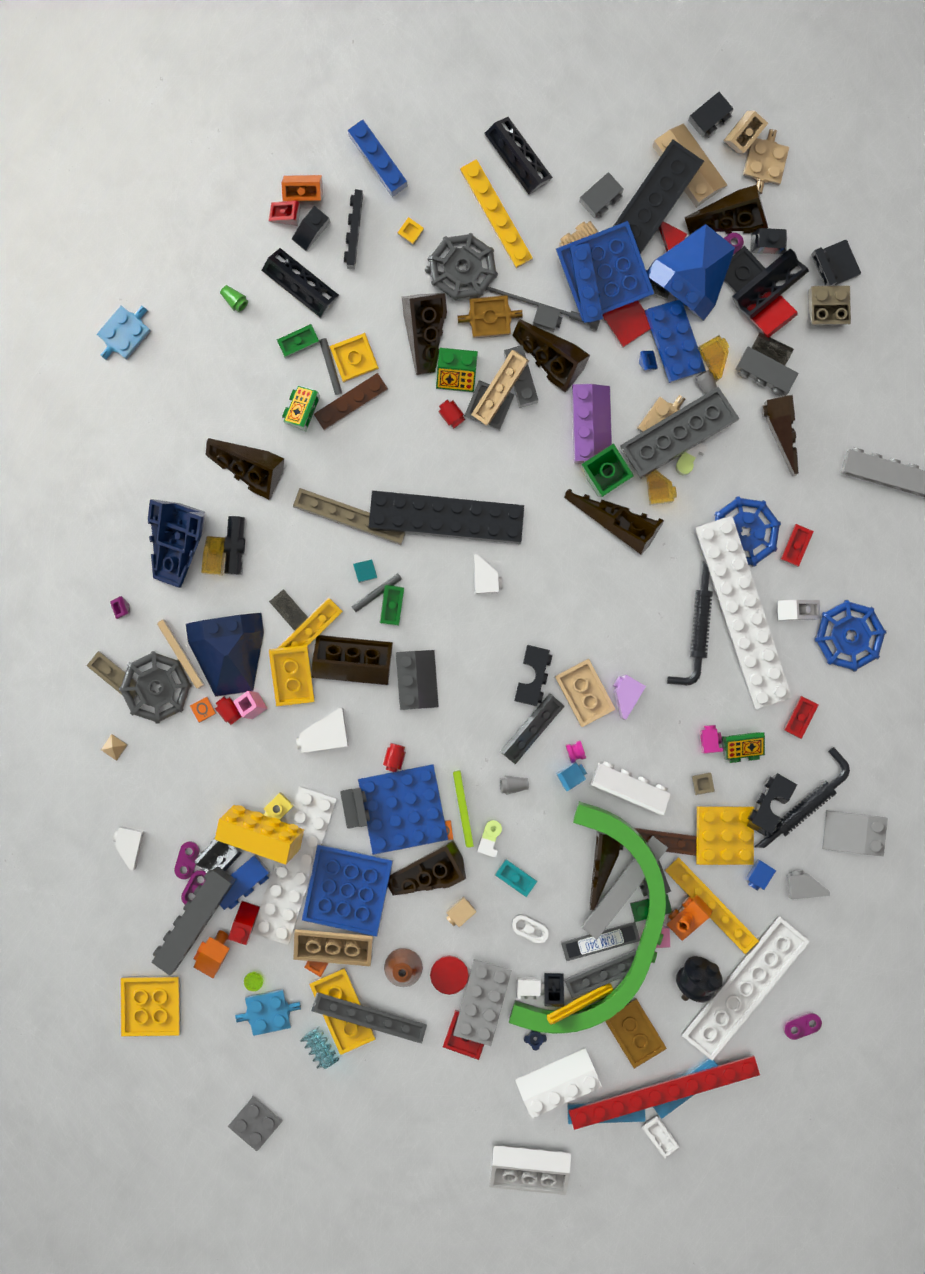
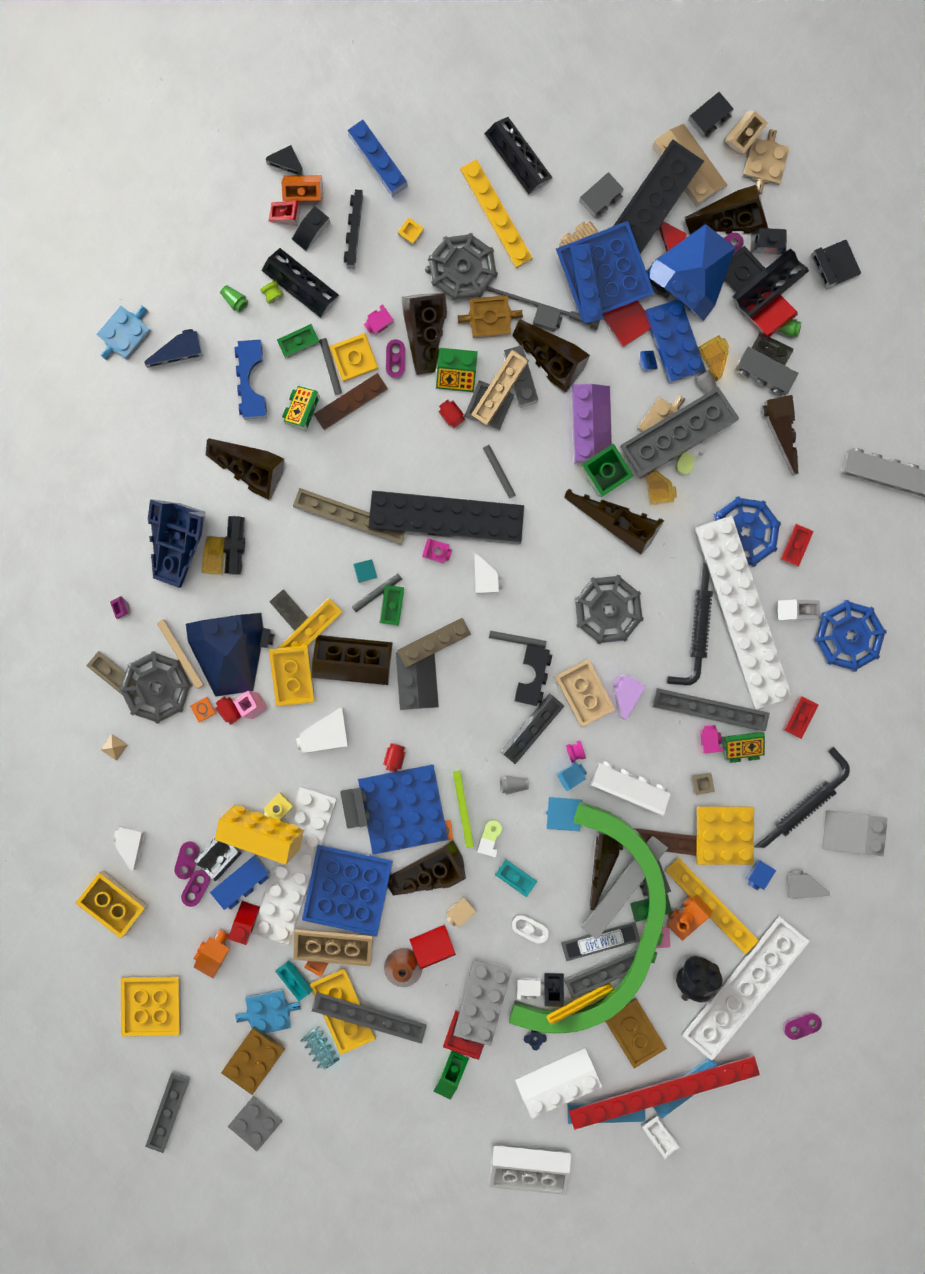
(111, 904): none -> yellow brick
(167, 1112): none -> dark grey plate
(180, 348): none -> dark blue slope
(193, 921): dark grey brick -> none
(249, 354): none -> blue arch
(253, 981): clear neon green plate -> none
(253, 1060): none -> pearl gold plate
(267, 638): none -> black plate
(272, 292): none -> lime wheel
(285, 160): none -> black slope
(294, 980): none -> teal plate
(378, 321): none -> dark pink brick
(395, 359): none -> magenta plate
(428, 552): none -> dark pink brick
(432, 947): none -> red piece
(434, 642): none -> dark tan plate
(449, 975): red tile -> none
(451, 1075): none -> green slope
(499, 471): none -> dark grey bar
(517, 639): none -> dark grey bar
(561, 814): none -> dark azure piece
(609, 620): none -> dark grey plate
(711, 709): none -> dark grey plate
(763, 818): black arch -> none
(791, 329): none -> bright green cone
(829, 305): dark tan slope -> none

